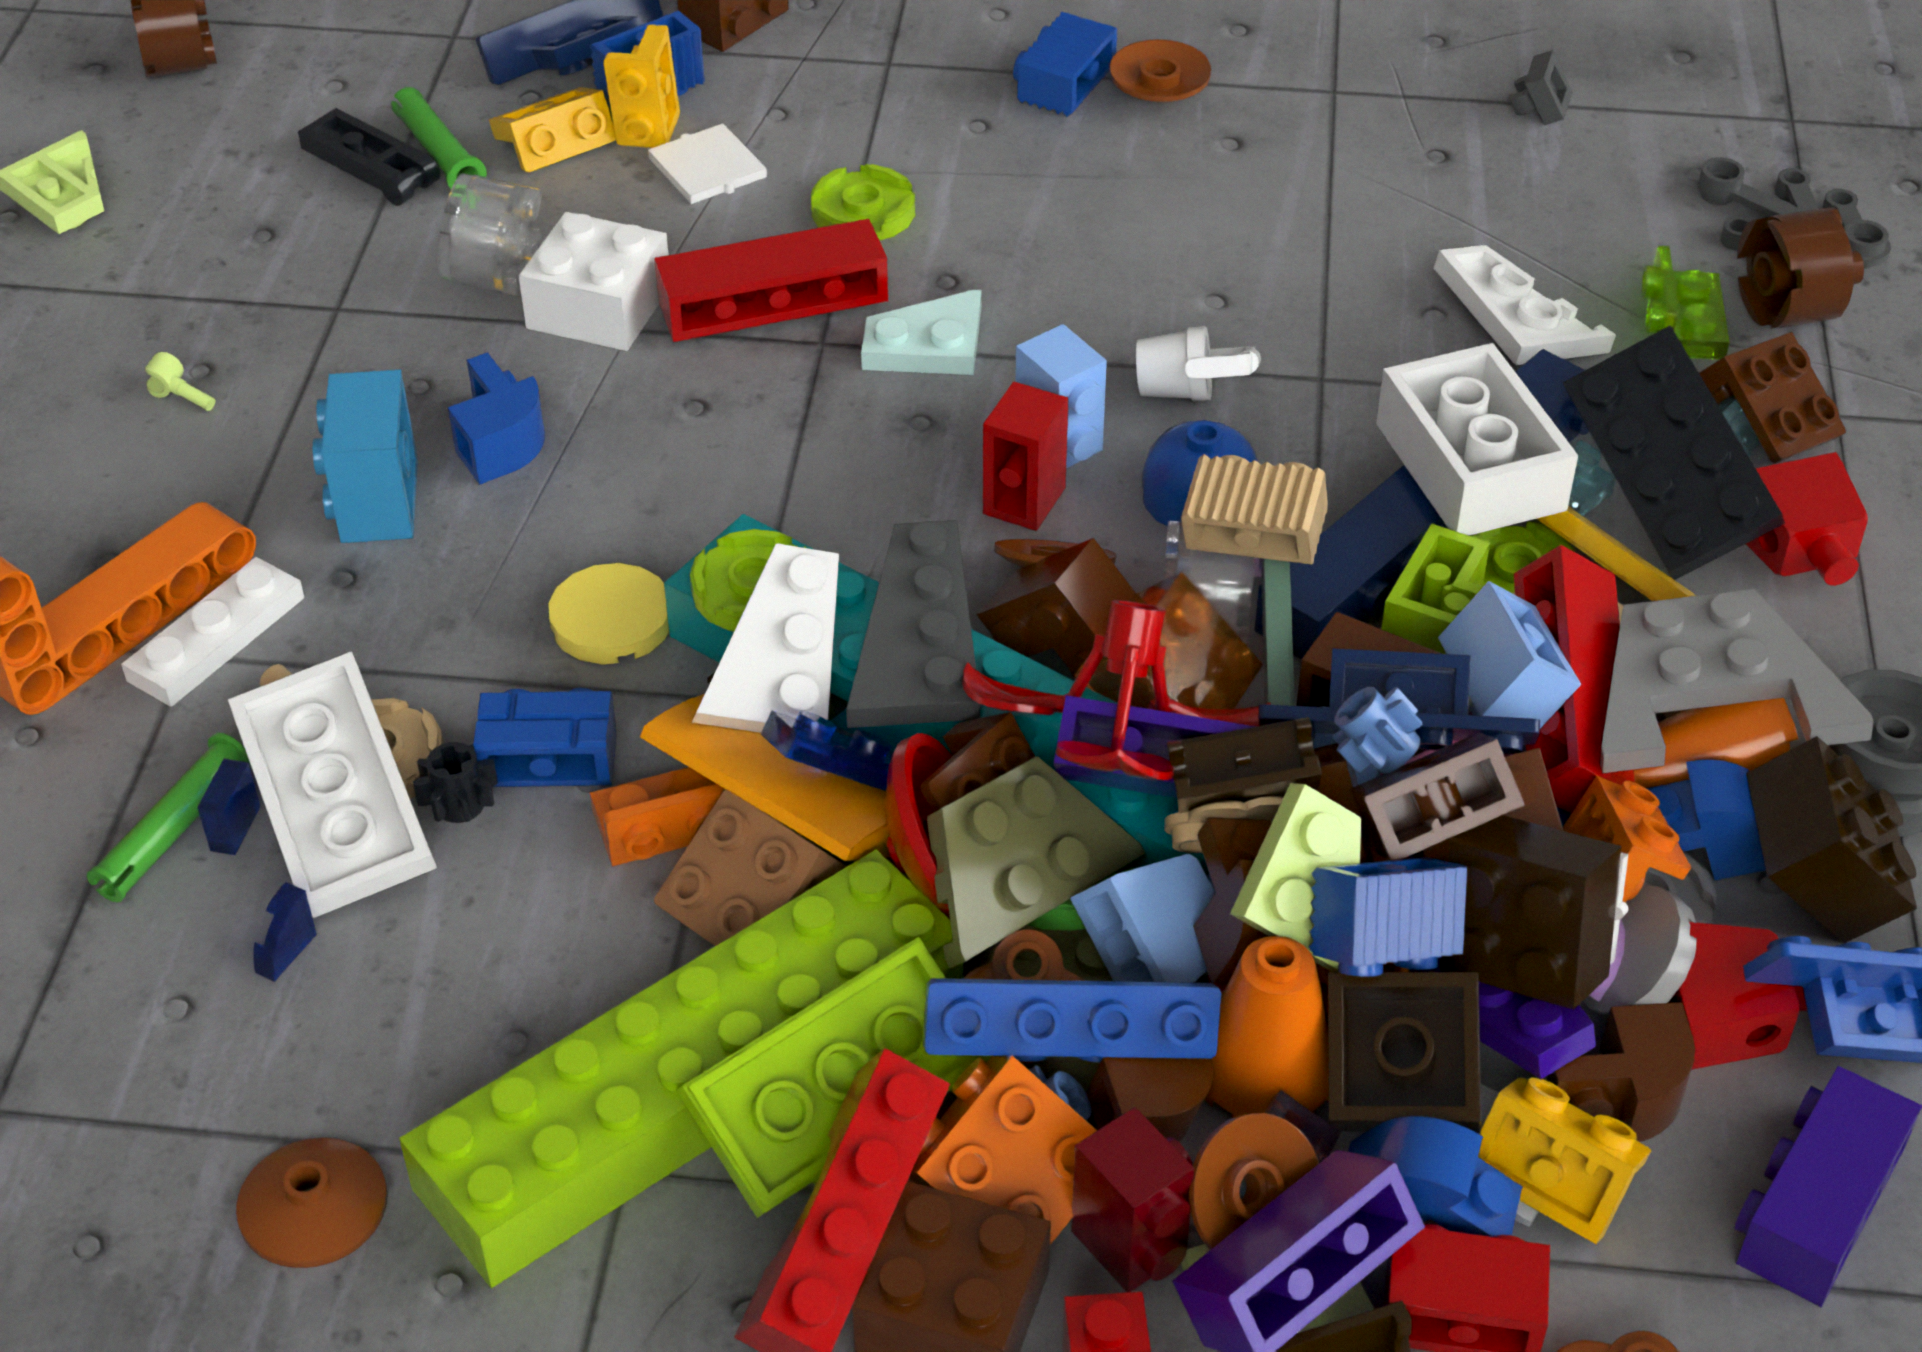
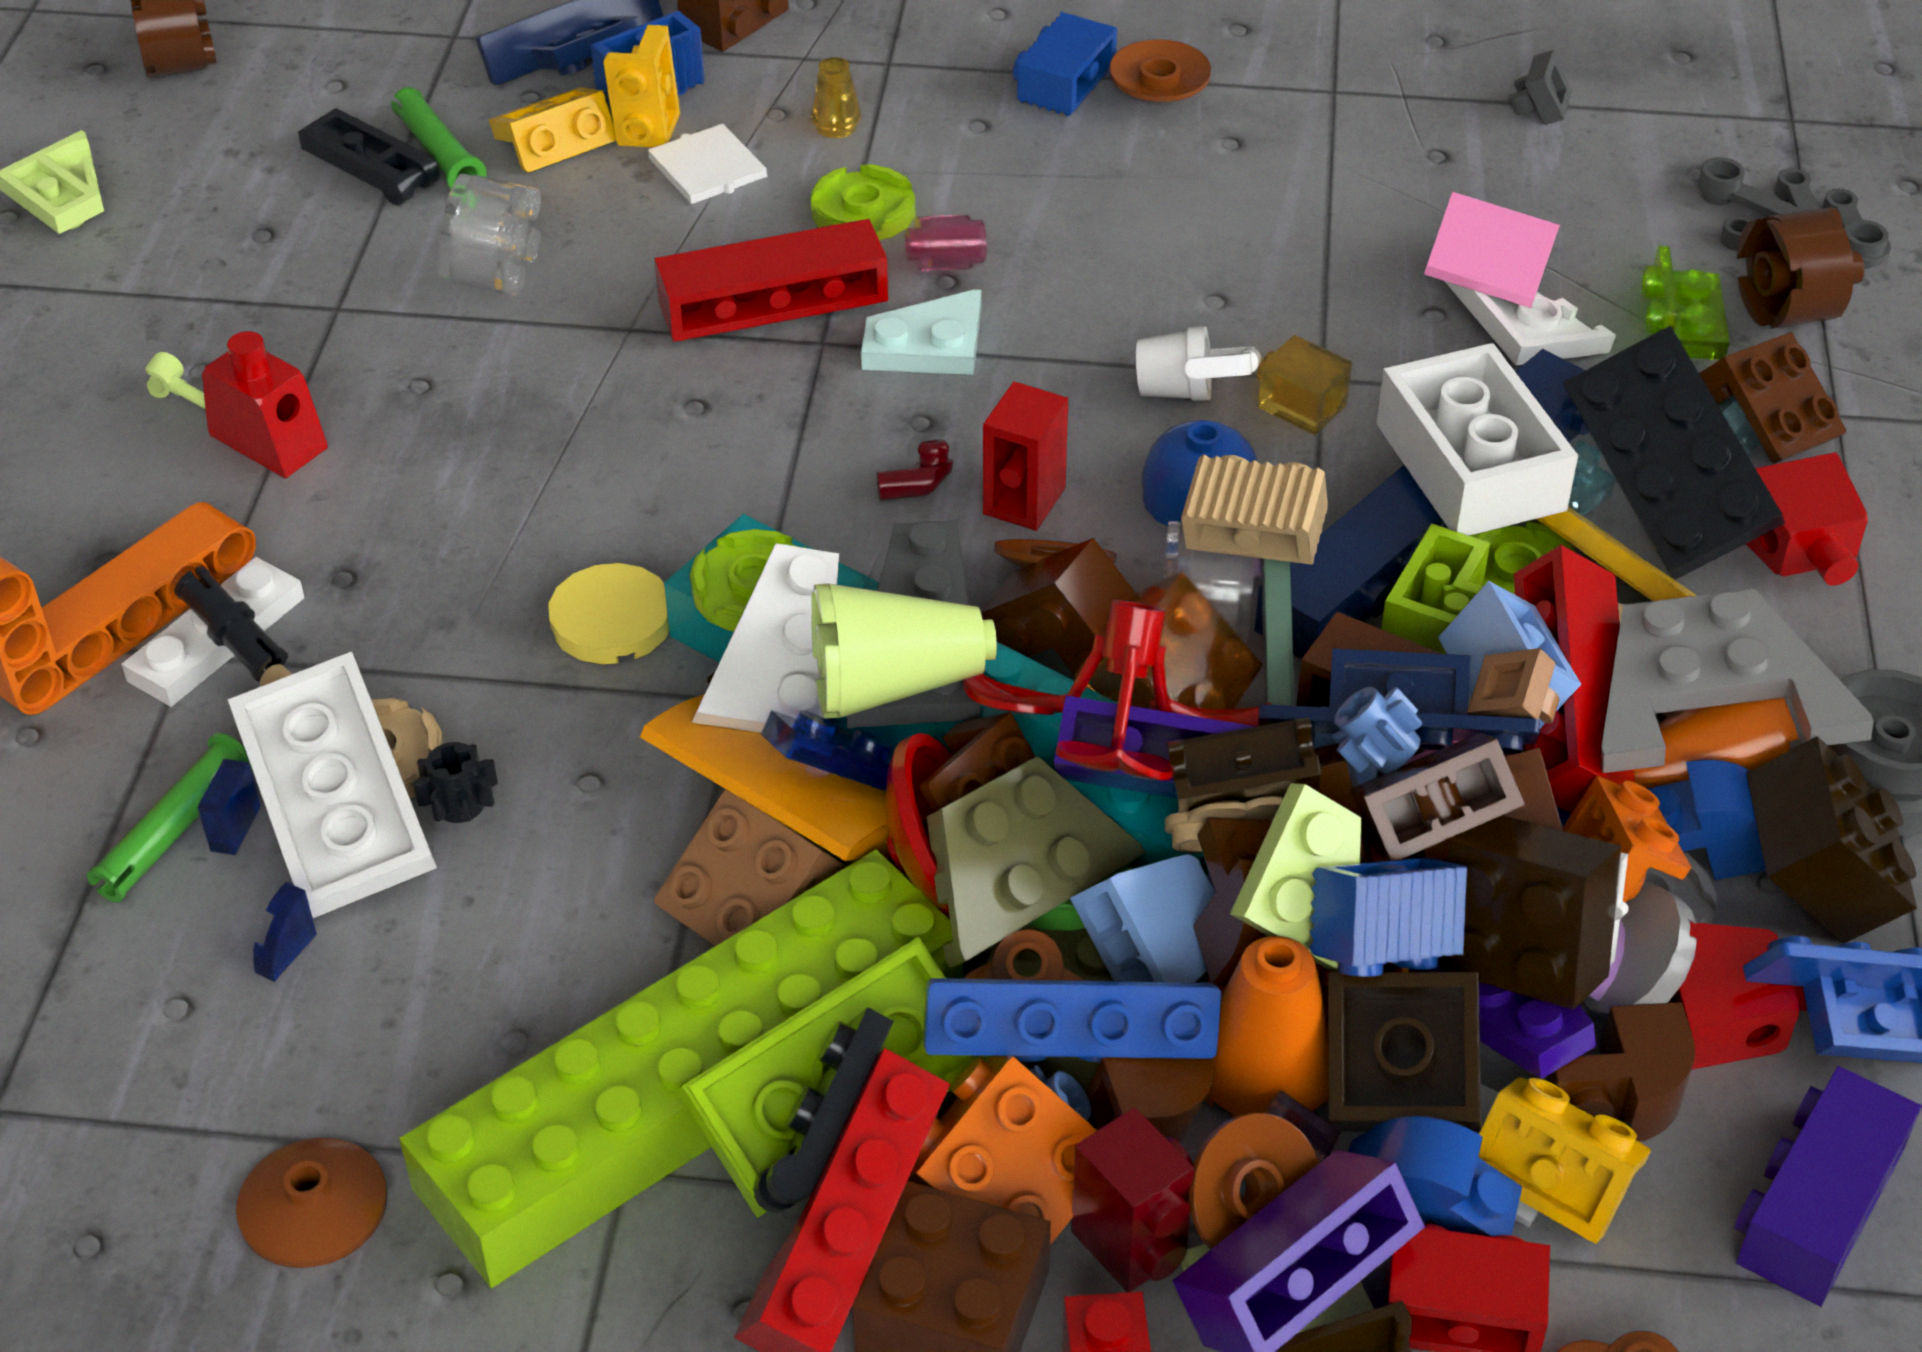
(229, 622): none -> black pin
(261, 406): none -> red torso
(367, 456): dark azure brick -> none
(500, 424): blue brick -> none
(547, 737): blue brick -> none
(593, 281): white brick -> none
(653, 813): orange bracket -> none
(823, 1112): none -> black plate
(835, 100): none -> clear yellow cone
(891, 646): none -> yellowish green cone
(922, 477): none -> dark red arm
(946, 242): none -> clear pink brick
(1071, 368): light blue brick -> none
(1303, 384): none -> clear yellow brick
(1491, 249): none -> bright pink slope
(1515, 686): none -> medium nougat tile

